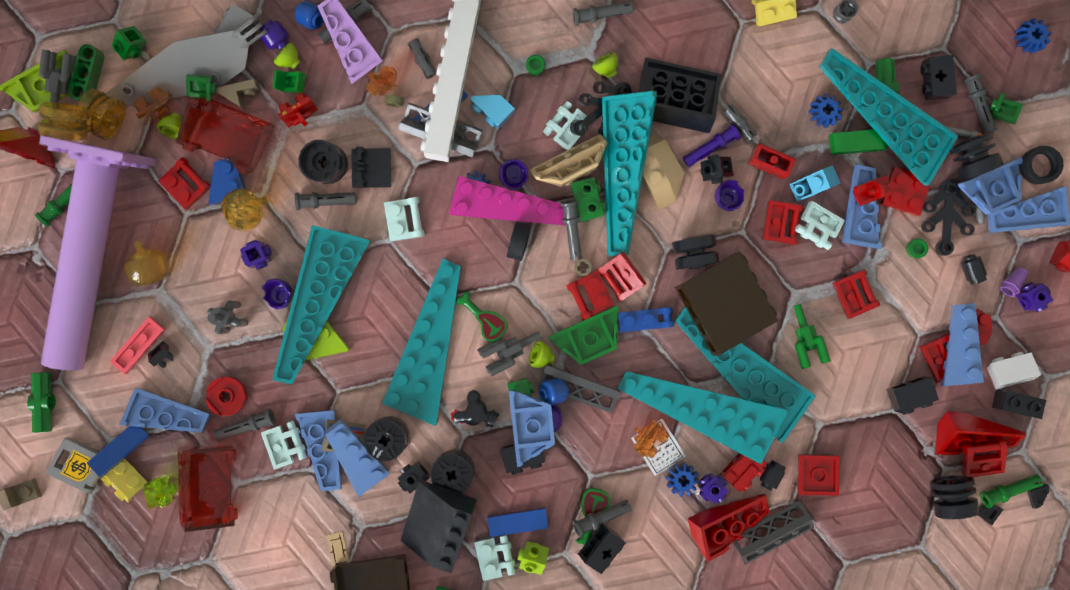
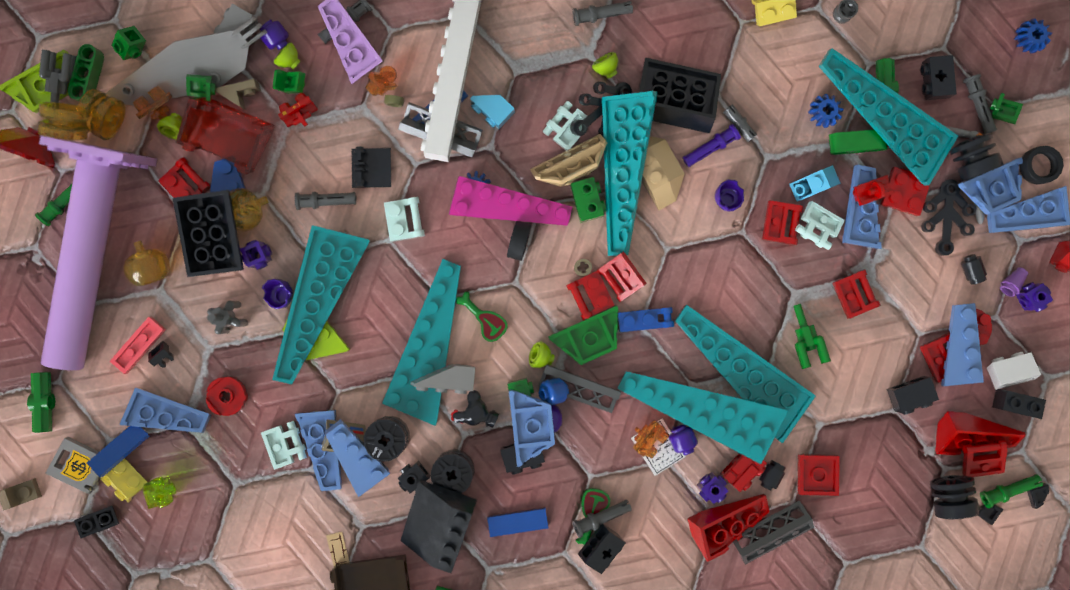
(96, 522): none -> black slope
(205, 487): clear red windscreen -> none
(208, 233): none -> black slope
(253, 423): dark grey pin -> none
(308, 15): blue head -> none
(312, 159): black wheel -> none
(422, 58): dark grey pin -> none
(451, 377): none -> light grey slope
(489, 560): light aqua plate -> none
(506, 351): dark grey plant -> none
(513, 174): dark purple hair -> none
(533, 558): lime brick -> none
(535, 65): green tile -> none
(570, 220): dark grey pin -> none
(683, 439): none -> dark purple head
(688, 474): blue gear -> none
(695, 252): black wheel -> none
(716, 169): black brick -> none
(727, 304): dark brown panel -> none
(771, 161): red brick -> none
(917, 248): green tile -> none

